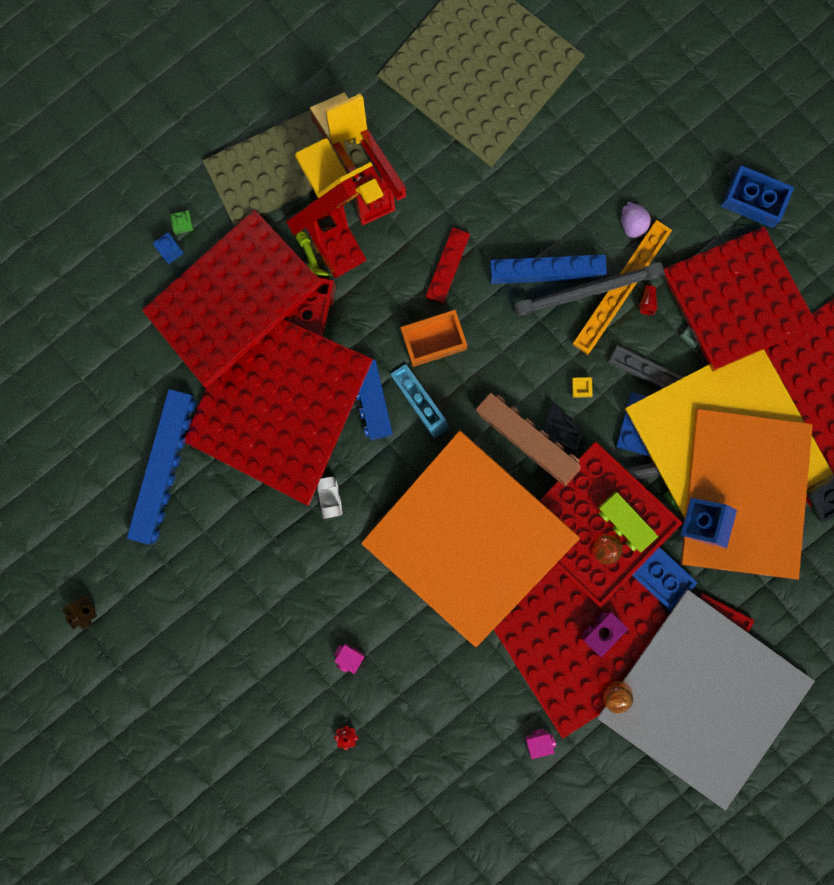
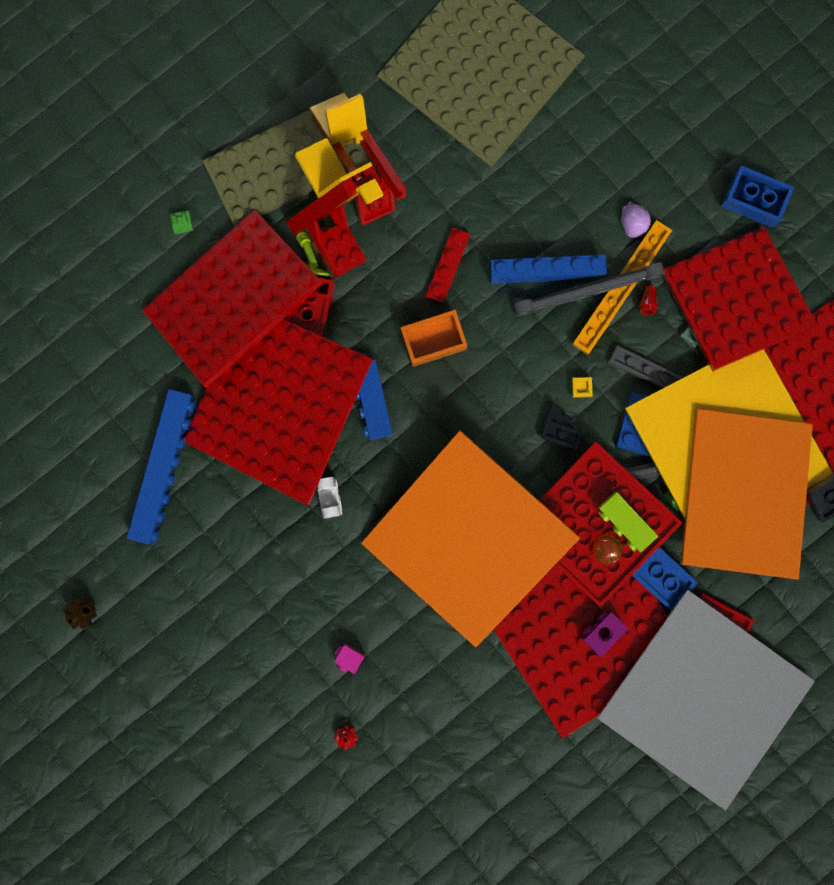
(168, 248): blue brick -> none
(420, 401): medium azure slope -> none
(528, 439): nougat brick -> none
(540, 743): dark pink brick -> none
(618, 697): clear orange hair -> none
(709, 522): blue slope -> none

